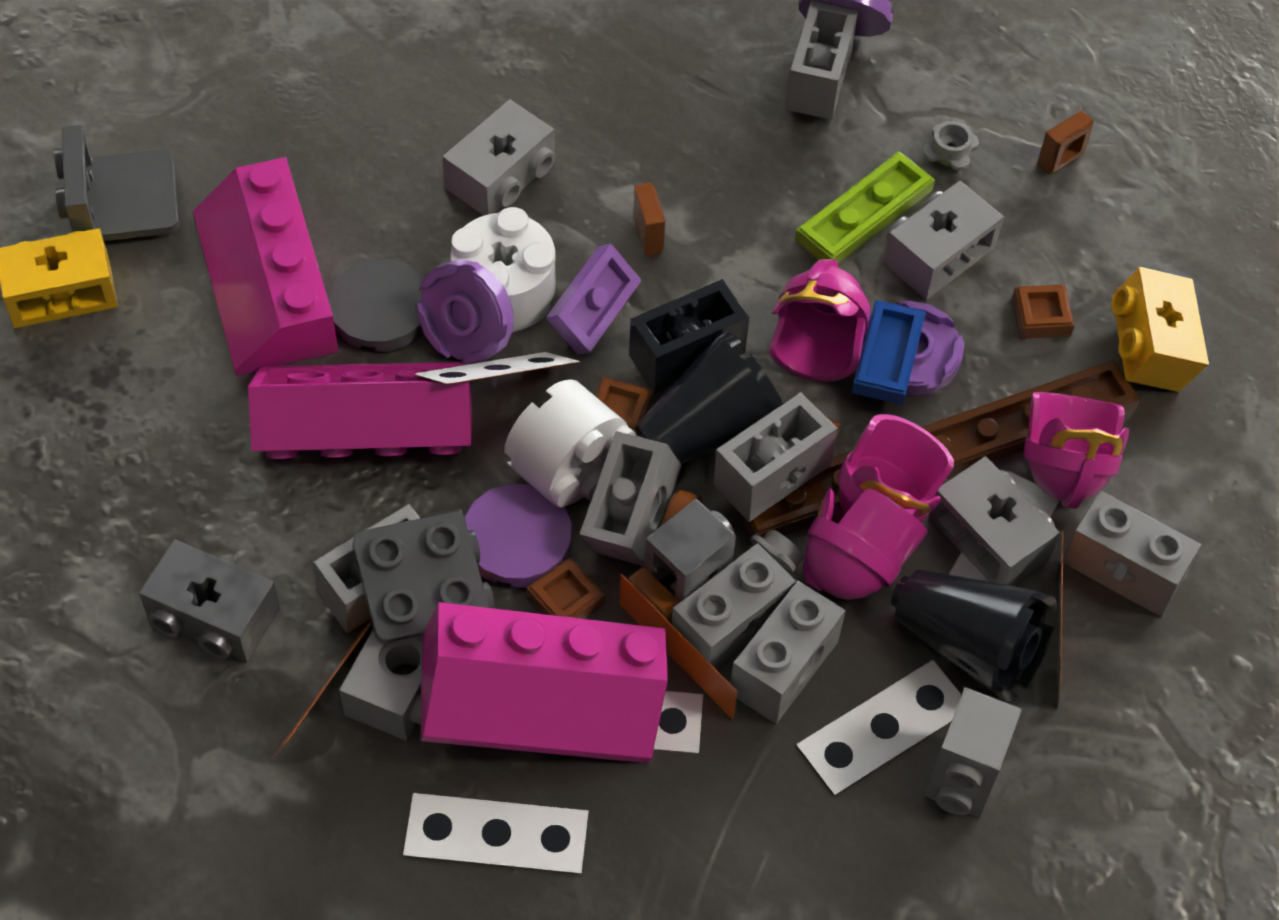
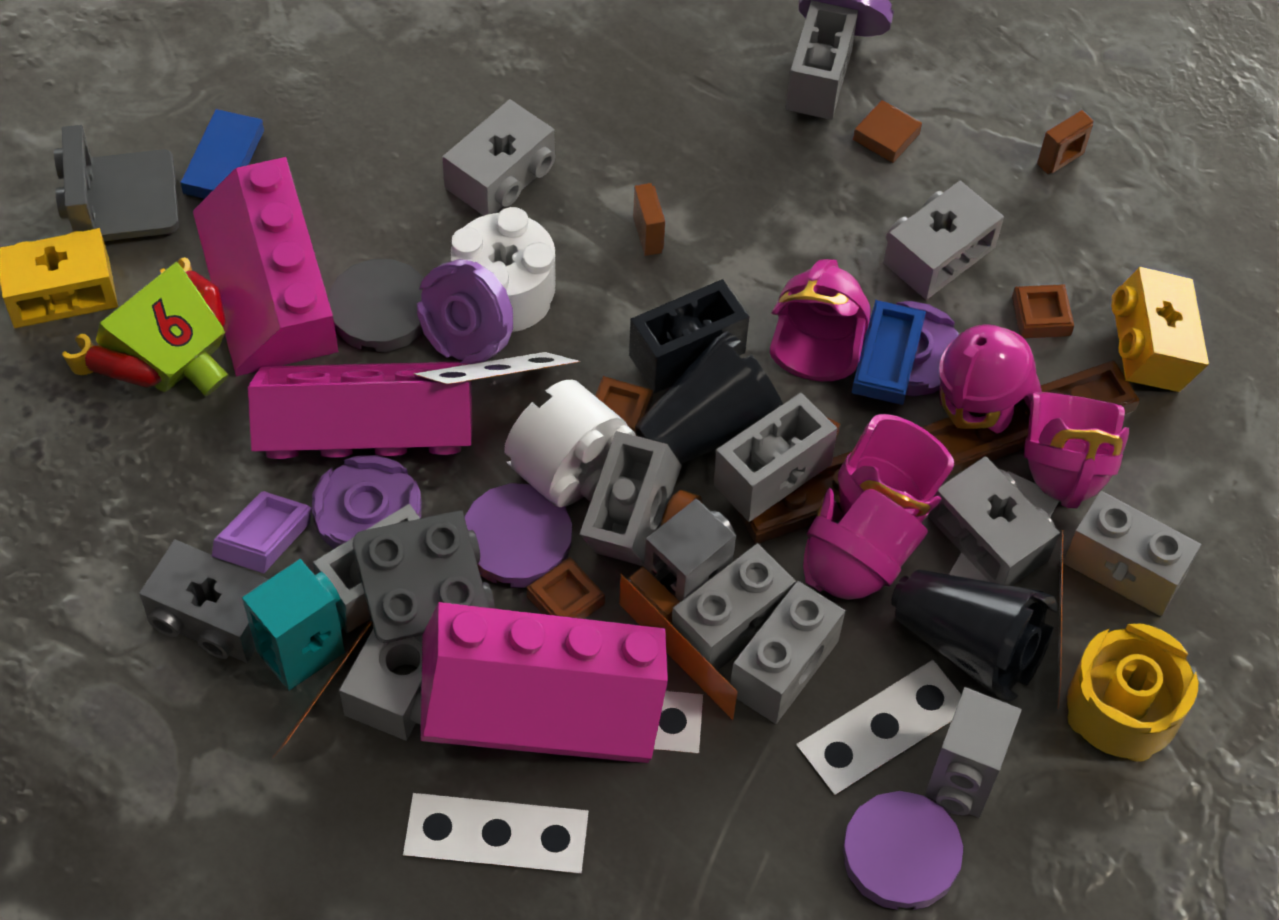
(160, 335): none -> lime torso
(224, 146): none -> blue tile
(262, 532): none -> medium lavender tile
(295, 623): none -> teal brick
(361, 496): none -> medium lavender tile
(593, 299): medium lavender plate -> none
(780, 549): light grey plate -> none
(865, 209): lime tile -> none
(887, 131): none -> dark orange tile
(902, 850): none -> medium lavender tile
(951, 145): light grey plate -> none
(986, 373): none -> dark pink helmet
(1131, 691): none -> yellow brick

